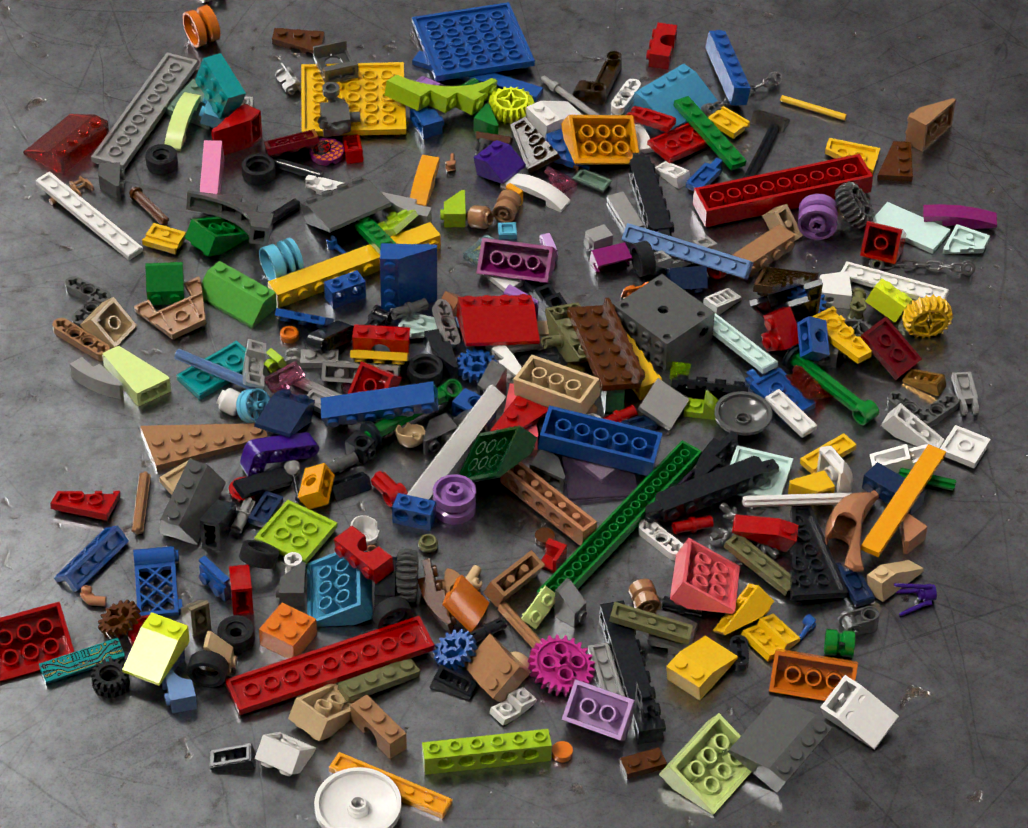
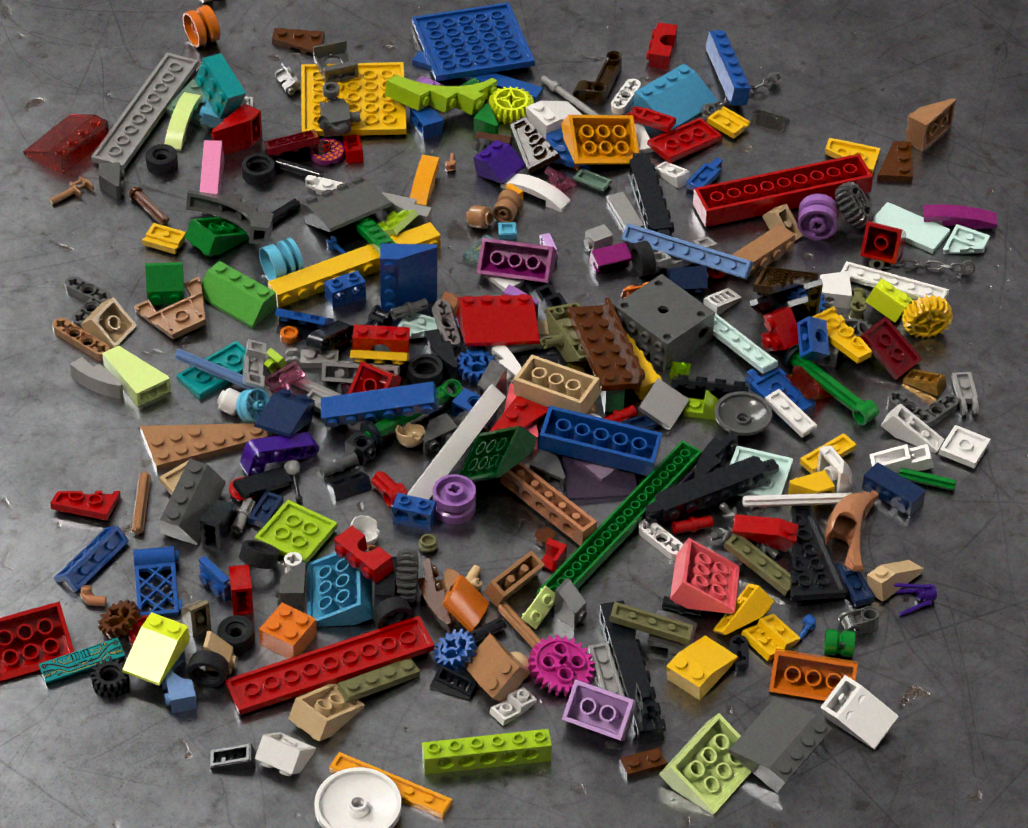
(89, 216): white tile -> none
(316, 486): light orange brick -> none
(369, 716): medium nougat arch -> none
(454, 211): lime slope -> none
(562, 751): orange tile -> none
(644, 596): medium nougat wheel -> none
(709, 133): green plate -> none
(762, 151): black axle -> none
(805, 105): yellow bar -> none
(903, 500): light orange tile -> none
(912, 533): nougat slope -> none

